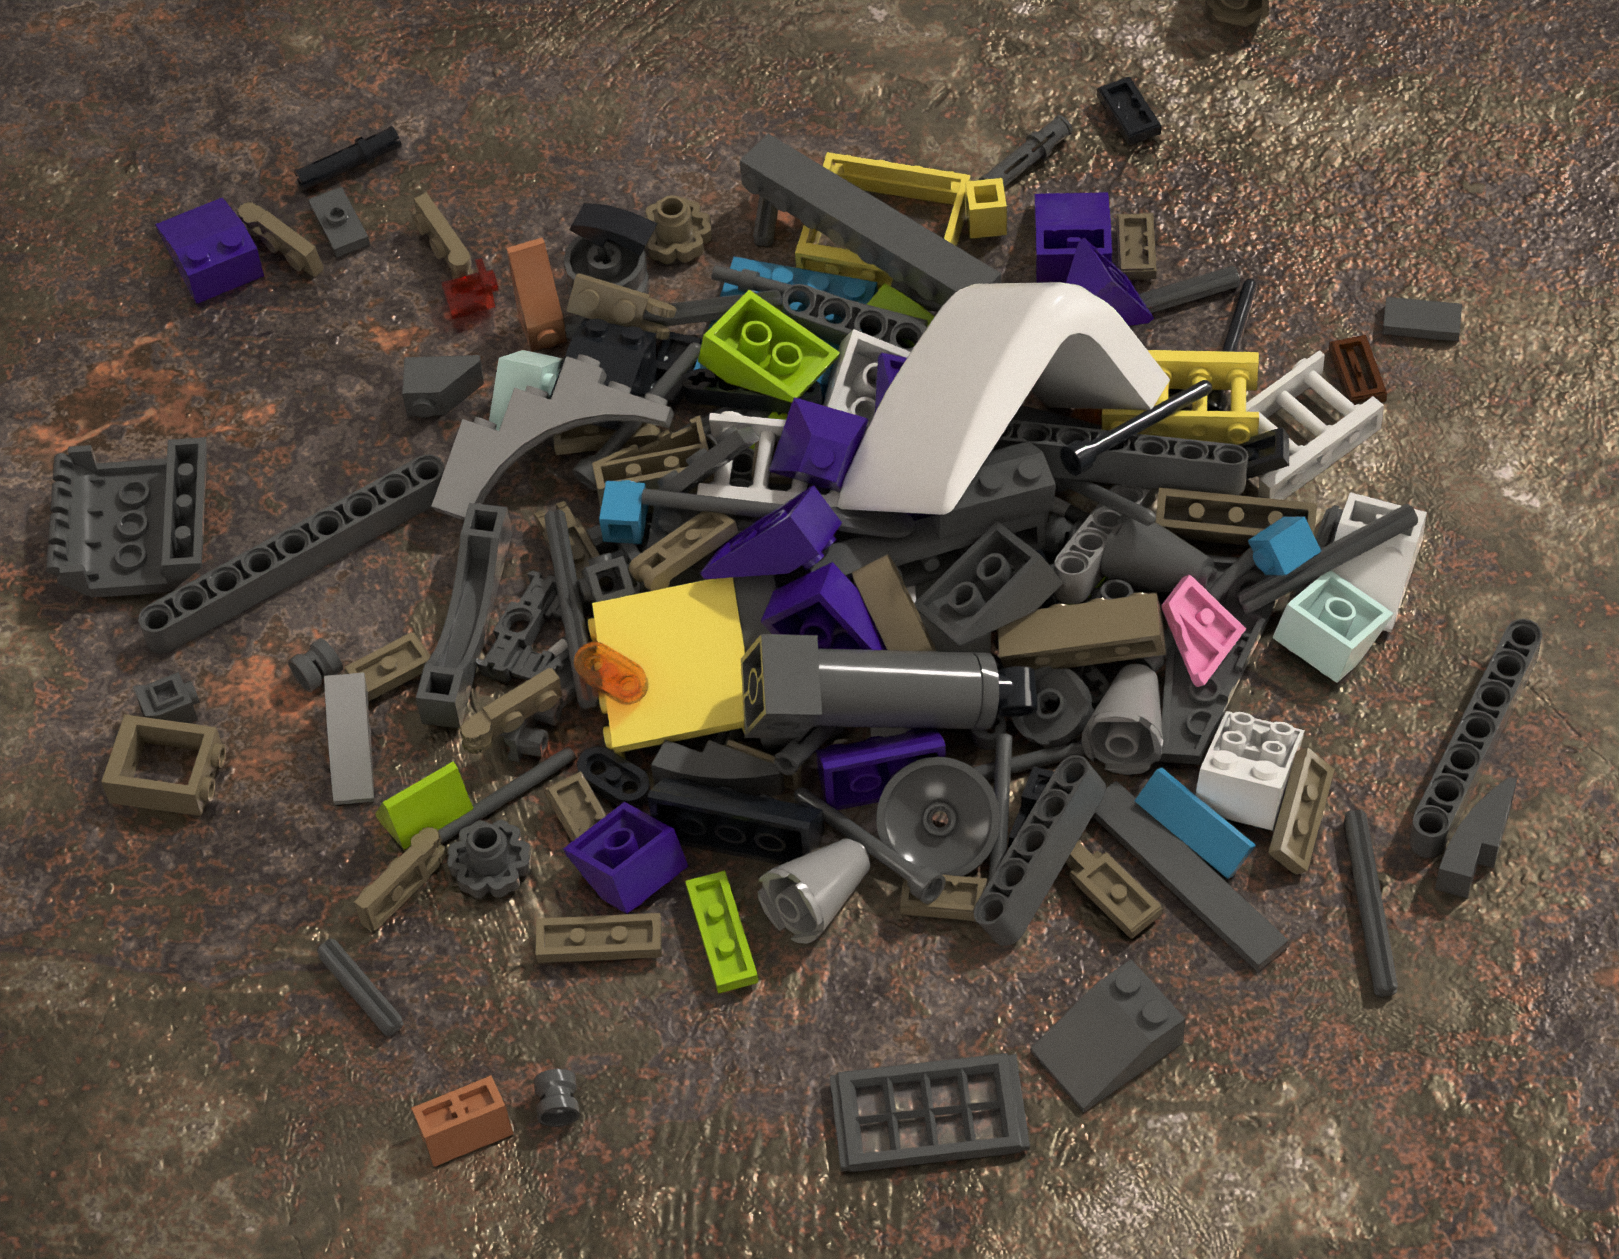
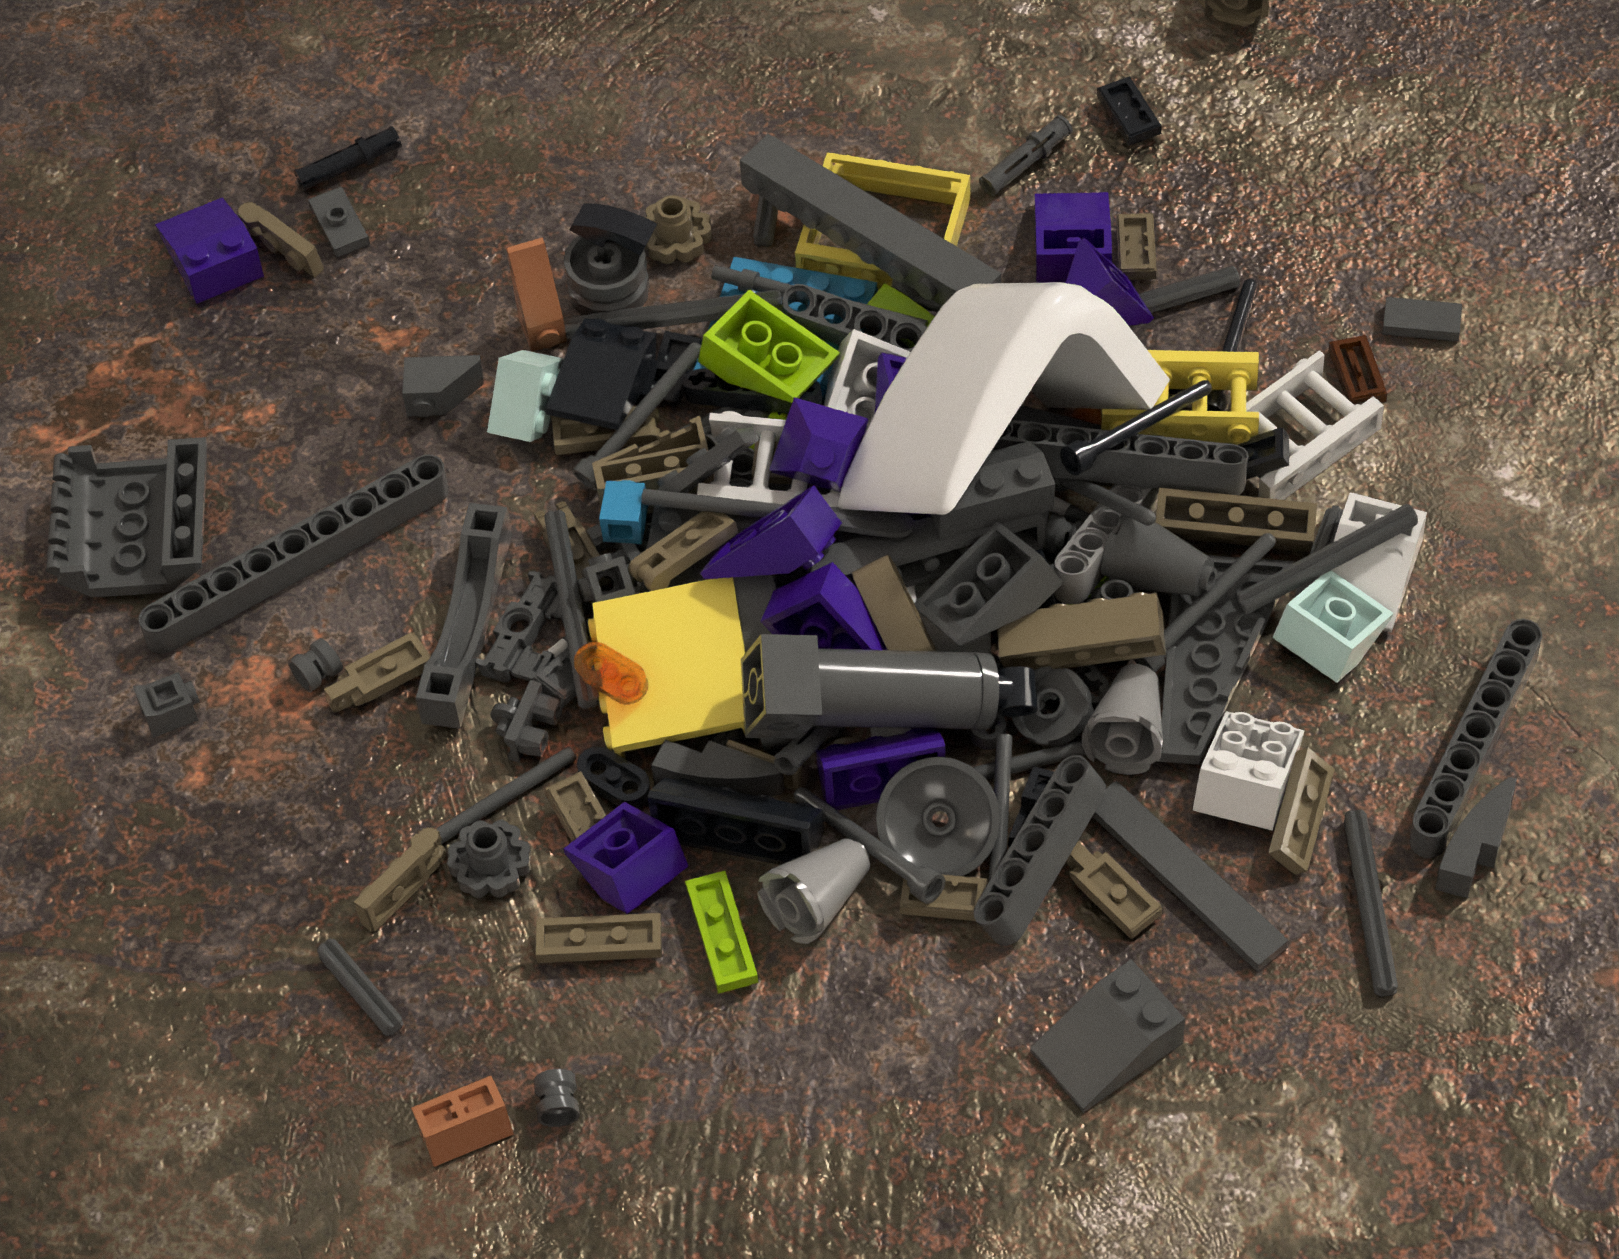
(126, 753): dark tan window -> none
(349, 738): light grey slope -> none
(428, 803): lime slope -> none
(442, 237): dark tan plate -> none
(471, 292): clear red bracket -> none
(510, 711): dark tan hinge -> none
(579, 399): light grey arch -> none
(617, 305): dark tan hinge -> none
(929, 1112): dark grey piece -> none
(986, 208): light yellow brick -> none
(1195, 823): dark azure tile -> none
(1200, 628): bright pink wing -> none
(1284, 546): dark azure brick -> none

